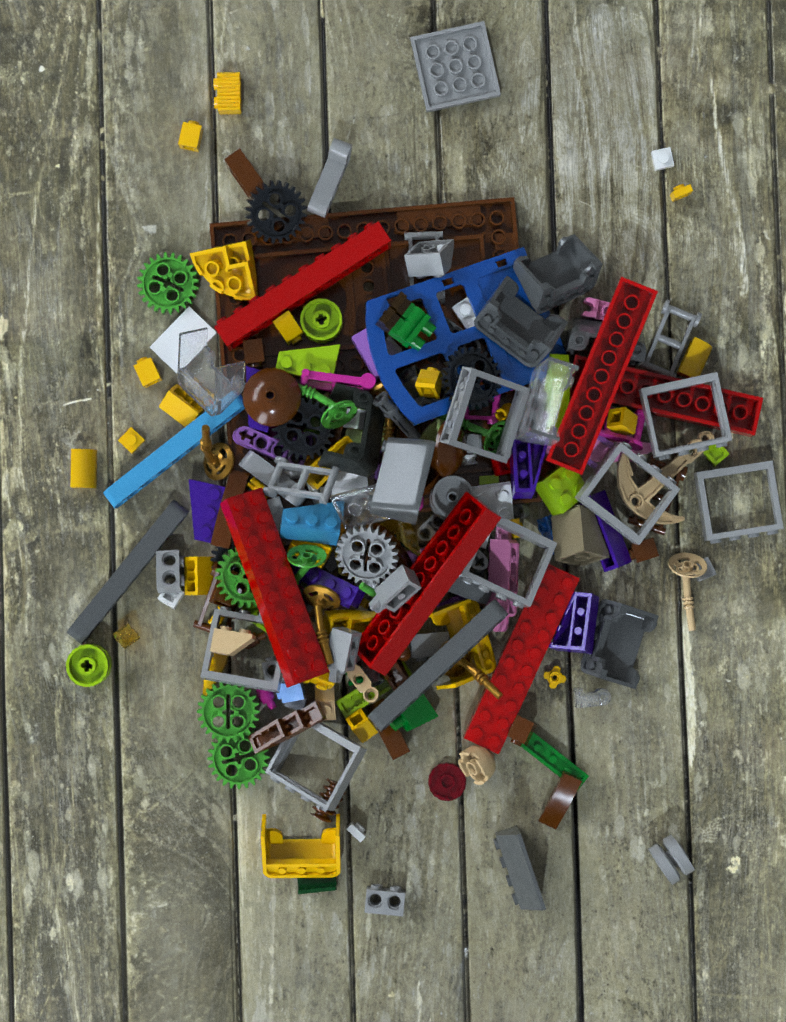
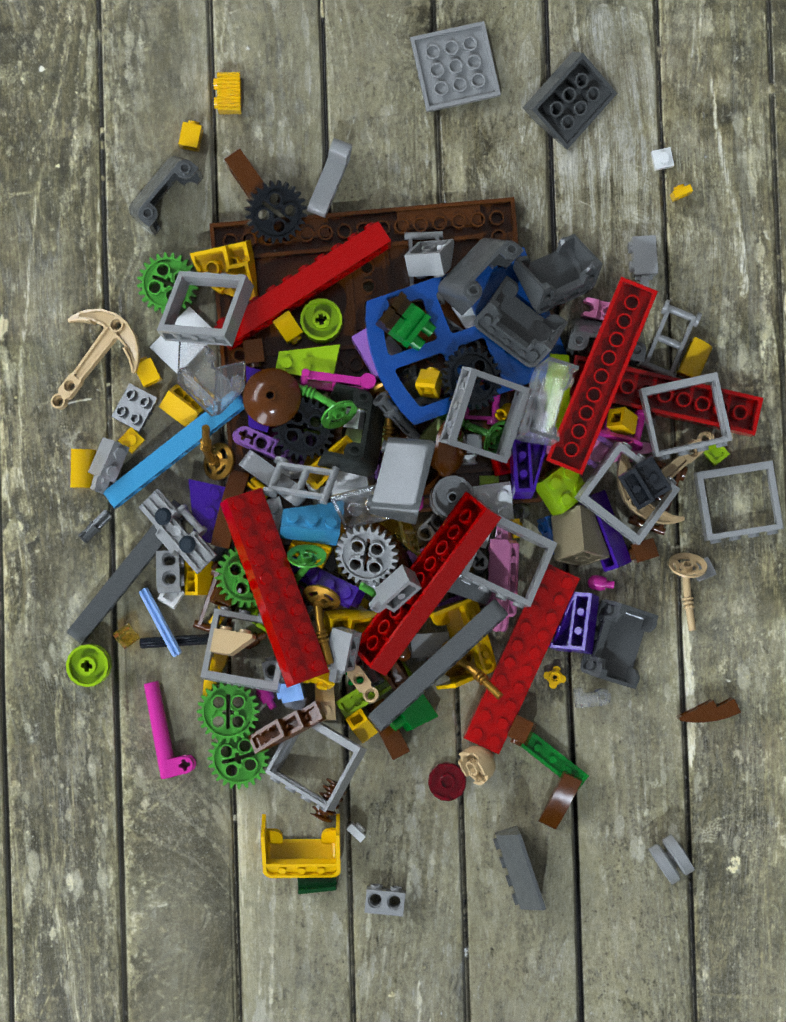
(95, 526): none -> dark grey axle
(98, 350): none -> tan piece
(107, 464): none -> light grey hinge
(135, 407): none -> hinge
(144, 204): none -> dark grey windscreen
(160, 622): none -> light blue axle
(168, 764): none -> dark pink axle
(173, 535): none -> light grey piece
(185, 640): none -> black axle
(203, 335): none -> light grey window
(460, 286): none -> dark grey windscreen
(570, 99): none -> dark grey slope
(599, 583): none -> dark pink cylinder
(644, 258): none -> light grey hinge
(644, 482): none -> black slope
(709, 711): none -> reddish brown slope

